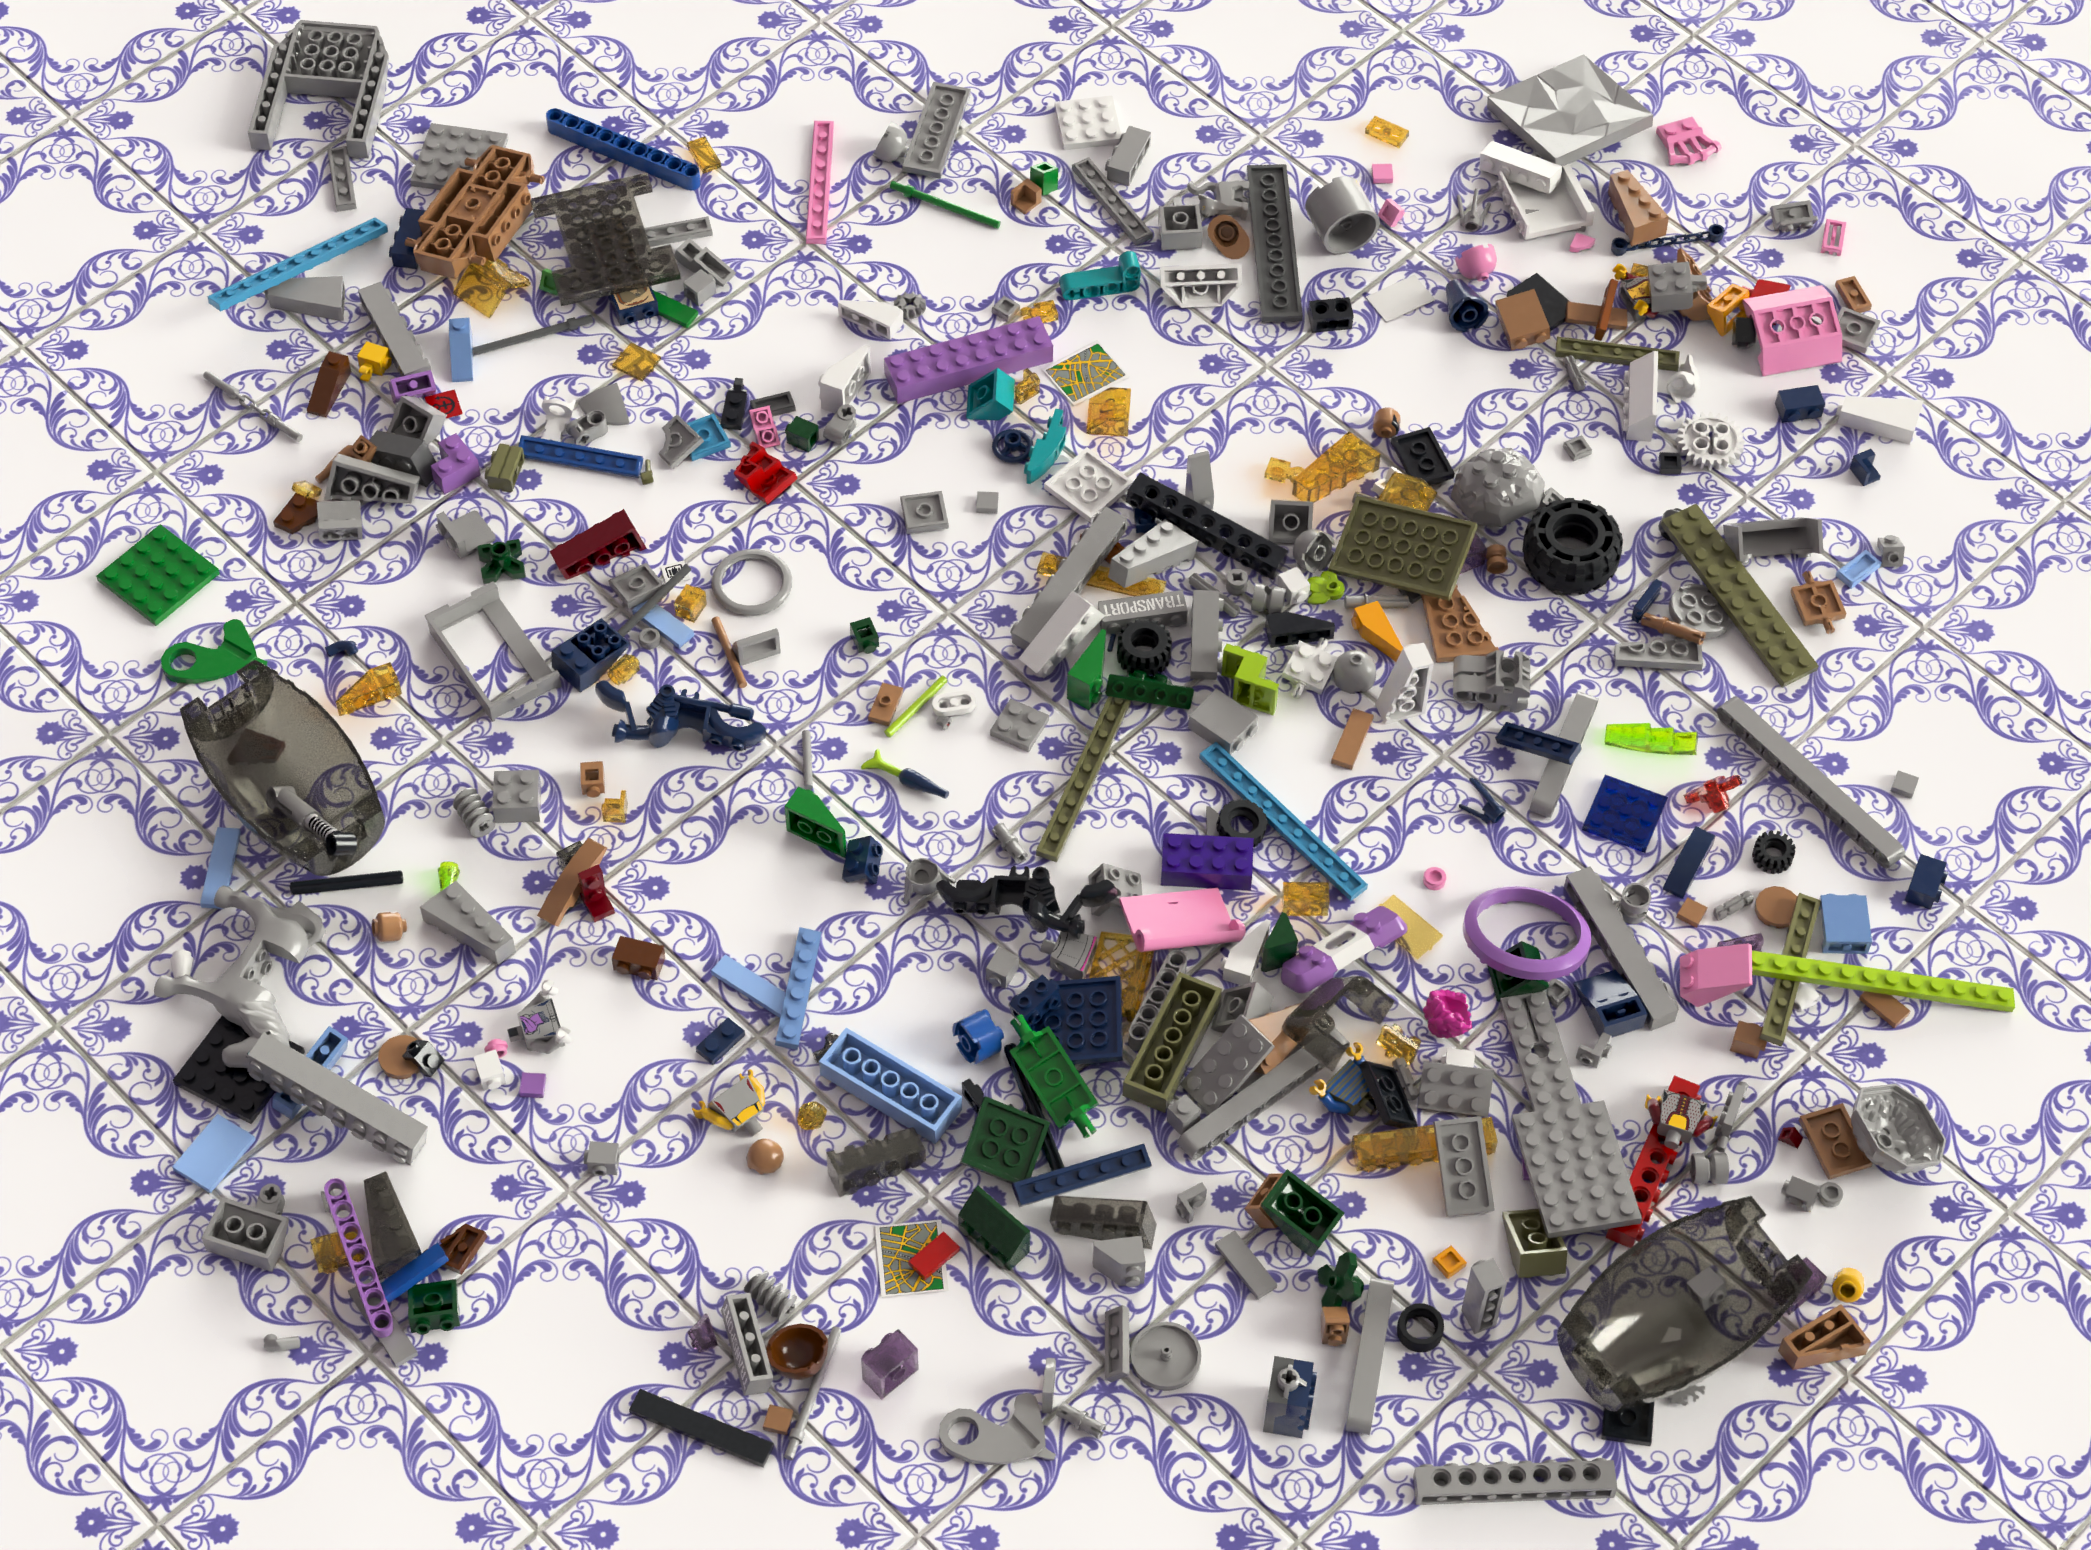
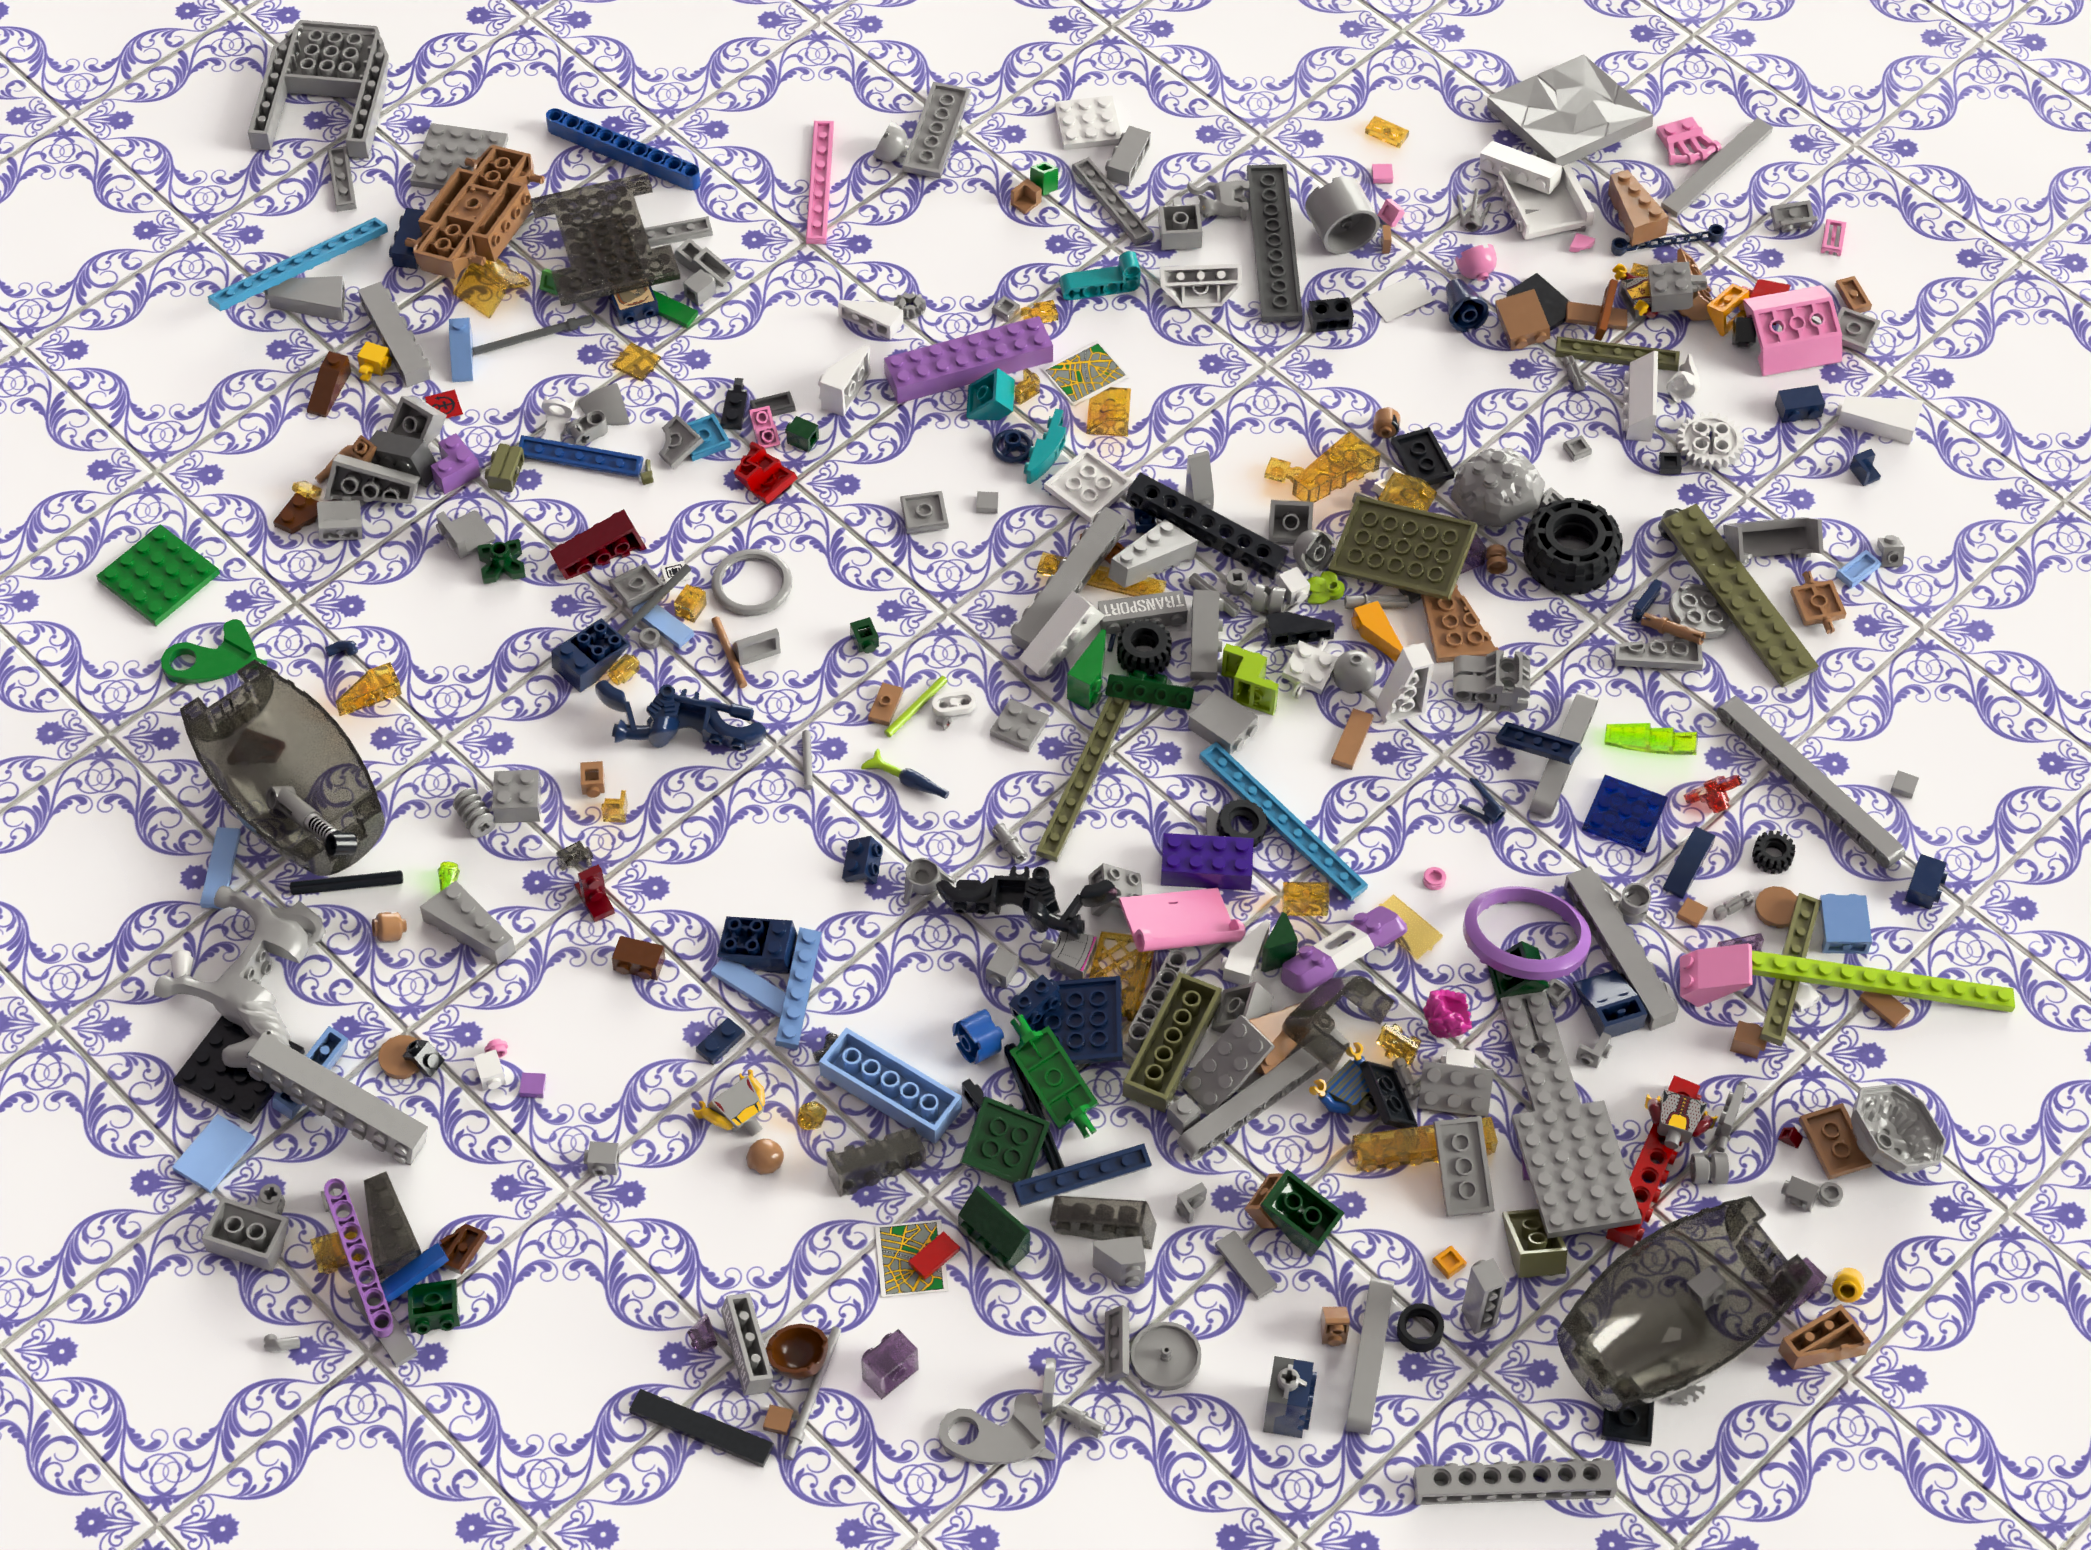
(271, 419): light grey piece -> none
(412, 385): medium lavender brick -> none
(487, 600): light grey piece -> none
(540, 1023): torso -> none
(567, 887): medium nougat slope -> none
(704, 154): clear yellow tile -> none
(759, 943): none -> dark blue slope
(771, 1296): light grey piece -> none
(814, 822): green slope -> none
(841, 425): light grey piece -> none
(910, 191): green bar -> none
(1228, 236): medium nougat piece -> none
(1340, 1281): dark green plant -> none
(1386, 239): none -> medium nougat tile
(1716, 167): none -> light grey tile

